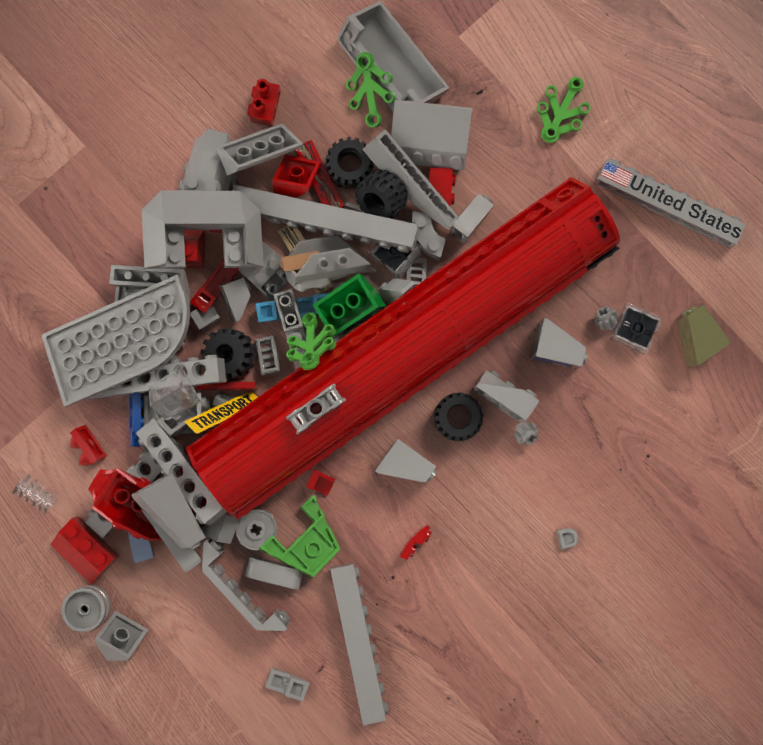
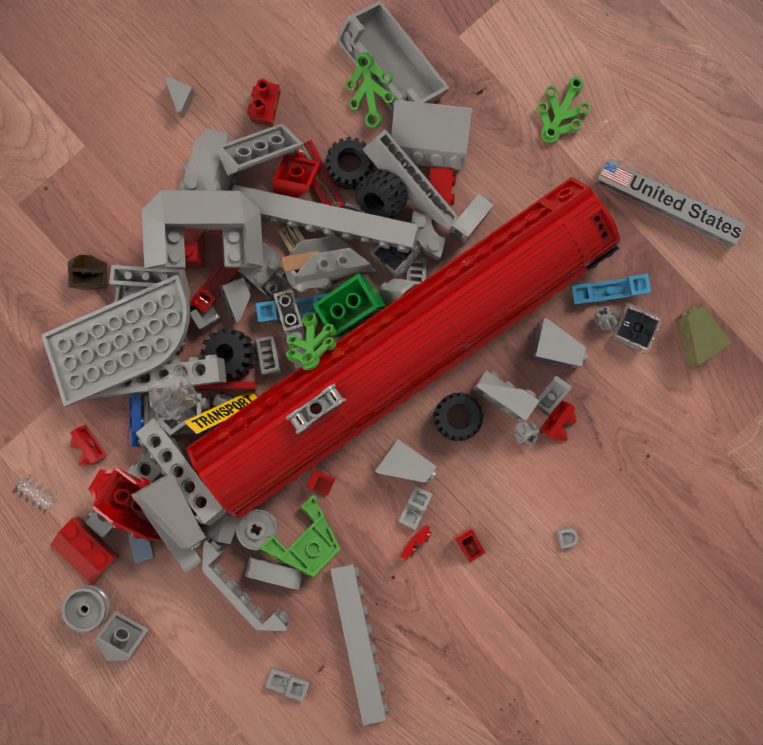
(87, 273): none -> dark brown slope
(181, 95): none -> light grey slope
(415, 508): none -> light grey slope
(469, 544): none -> red slope
(553, 393): none -> light grey slope
(554, 424): none -> red tile
(611, 289): none -> dark azure slope

